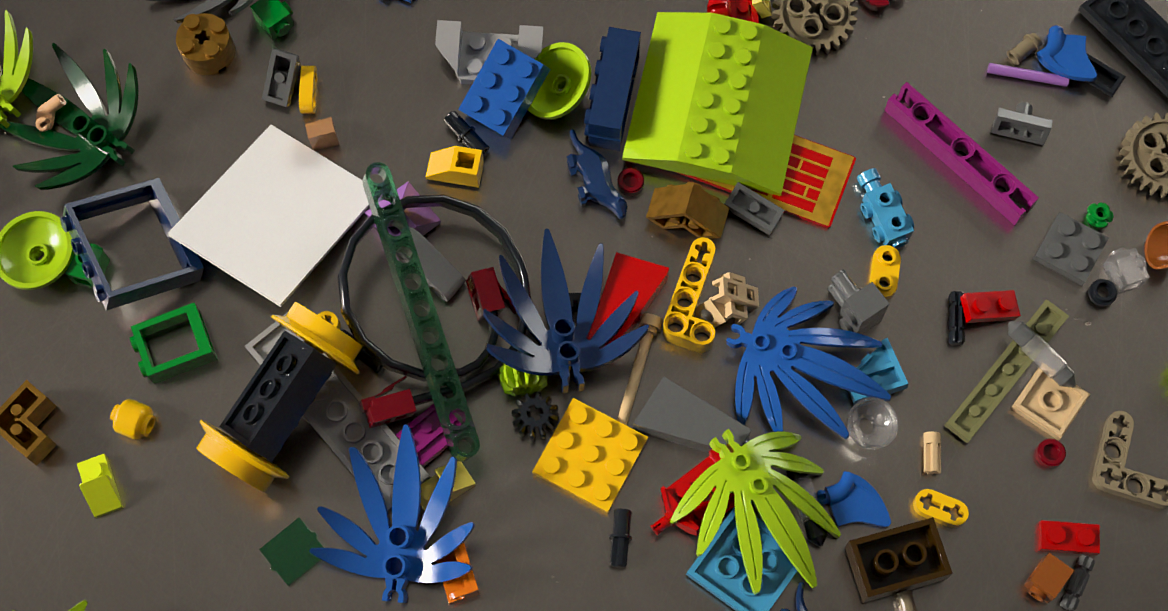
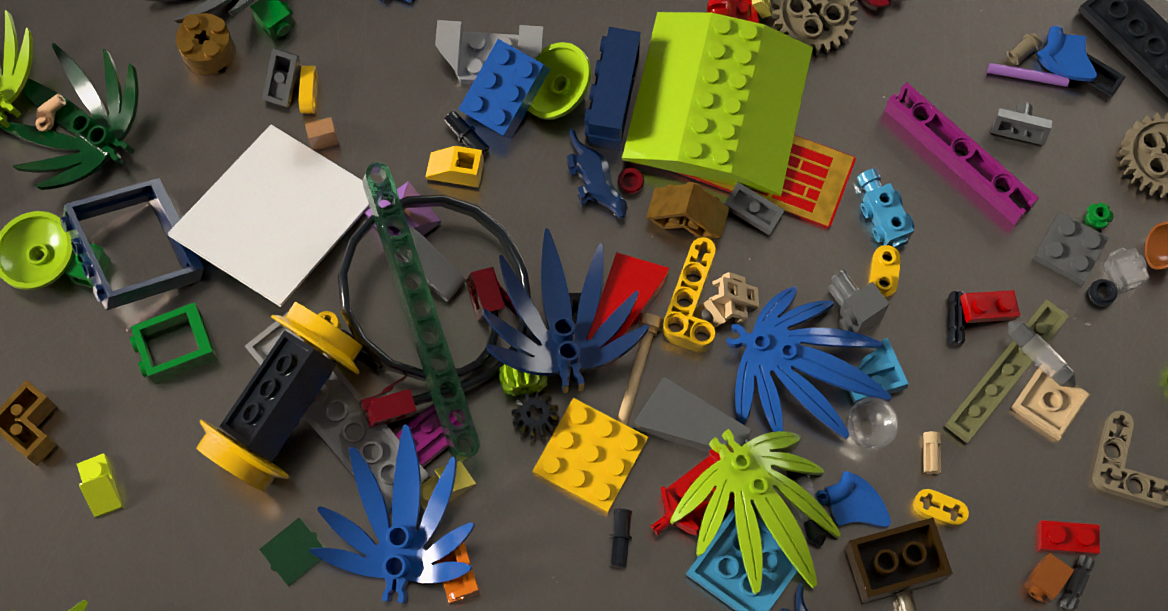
(133, 419): yellow head -> none
(1050, 453): dark red tile -> none

